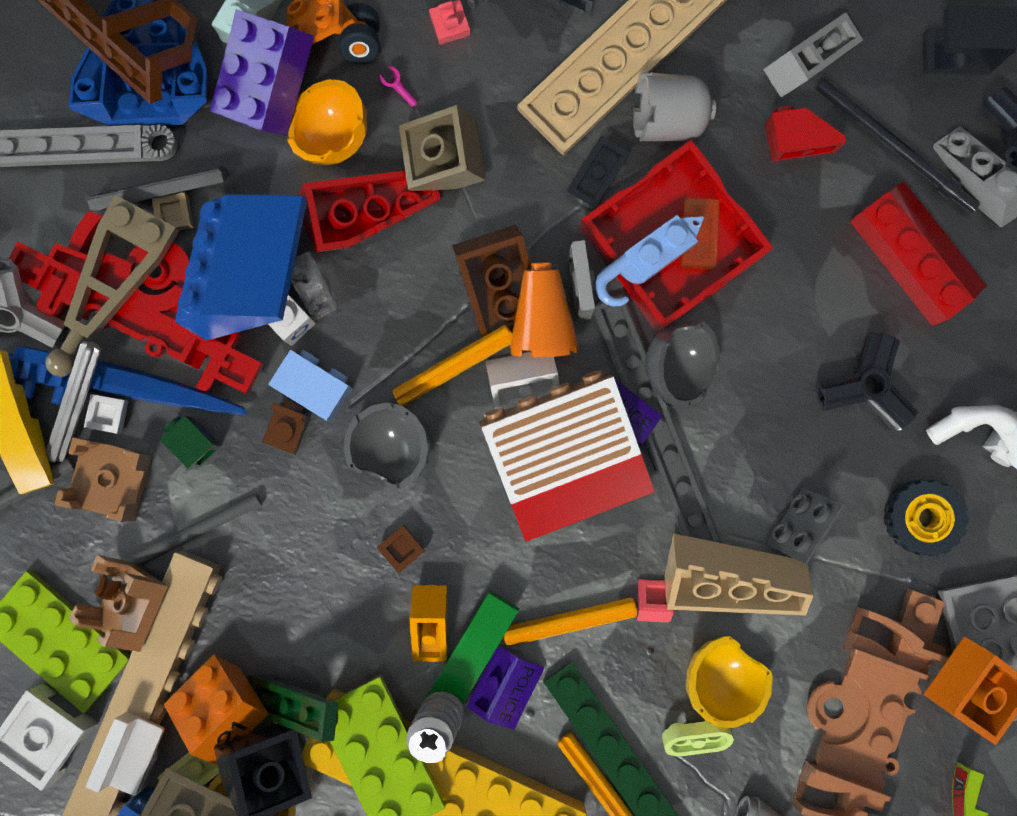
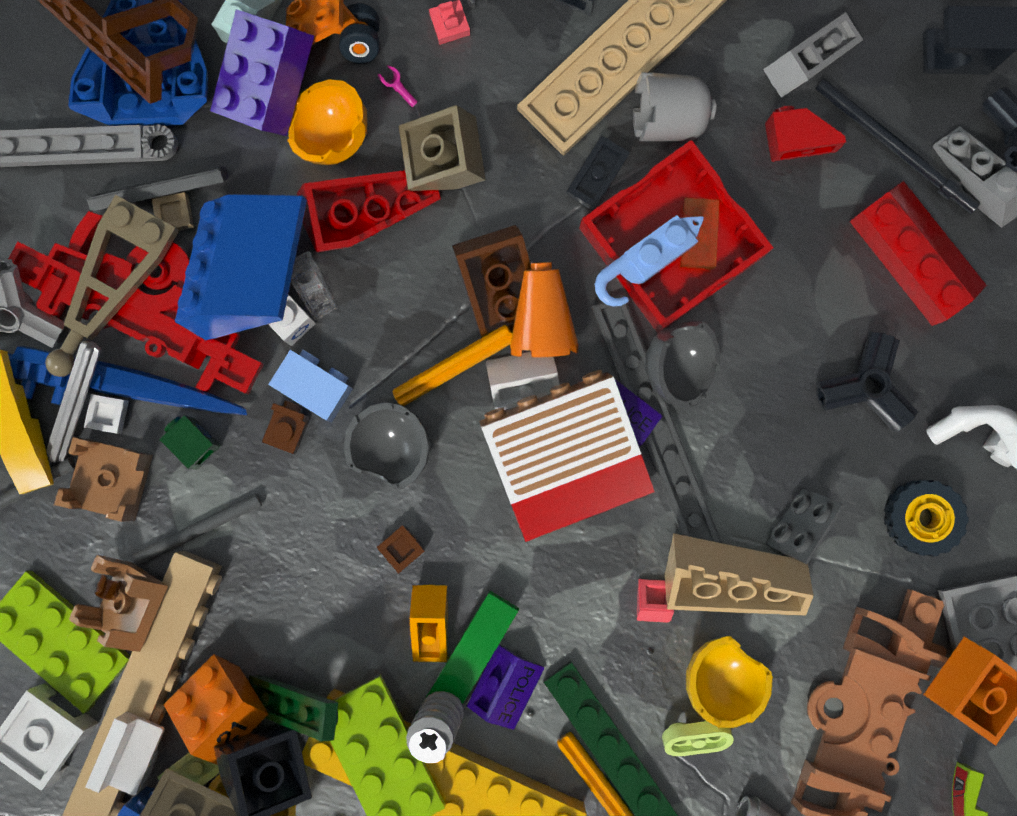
(570, 621): light orange axle -> none
(581, 280): light grey plate -> none

